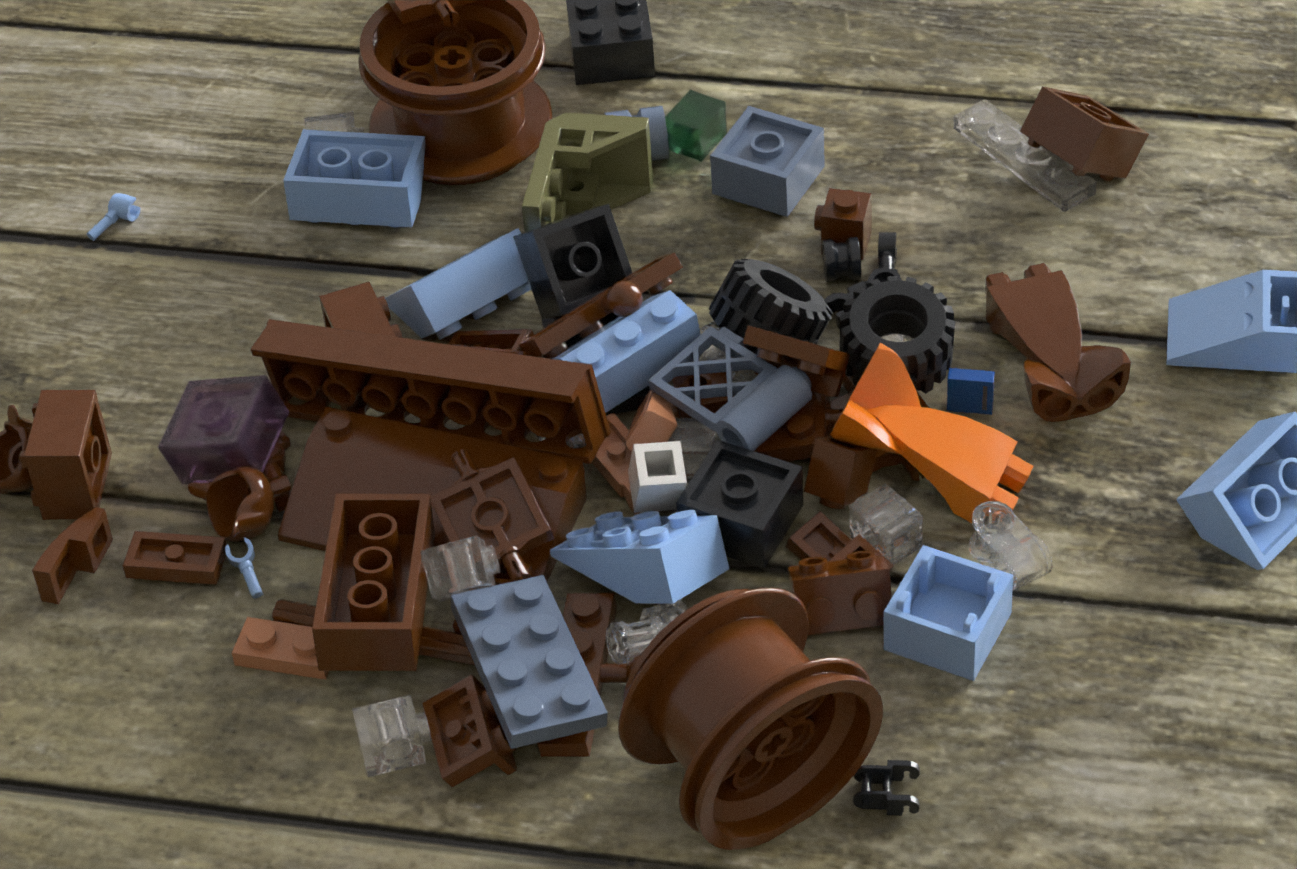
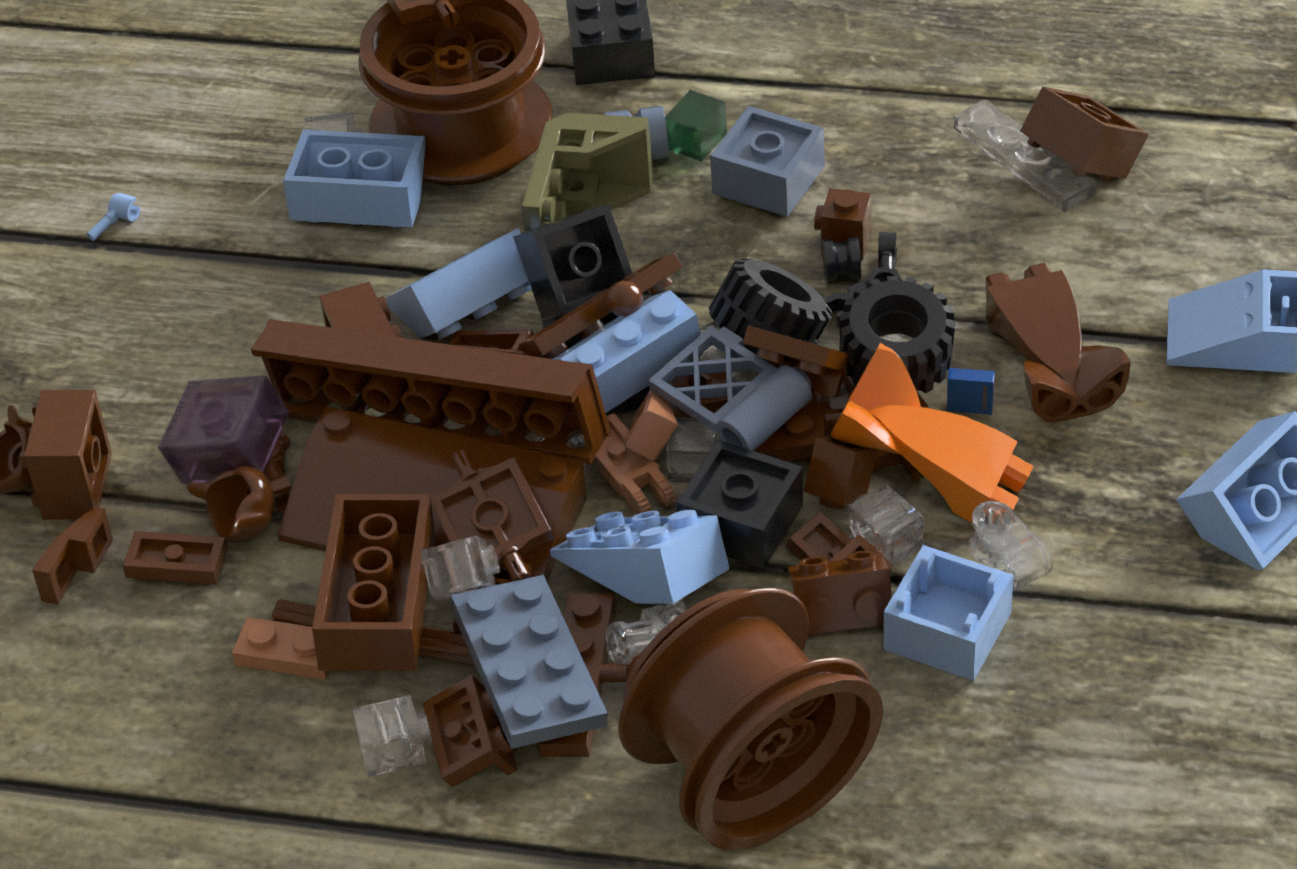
(246, 568): light blue hand -> none
(656, 476): white brick -> none
(886, 775): black piece -> none

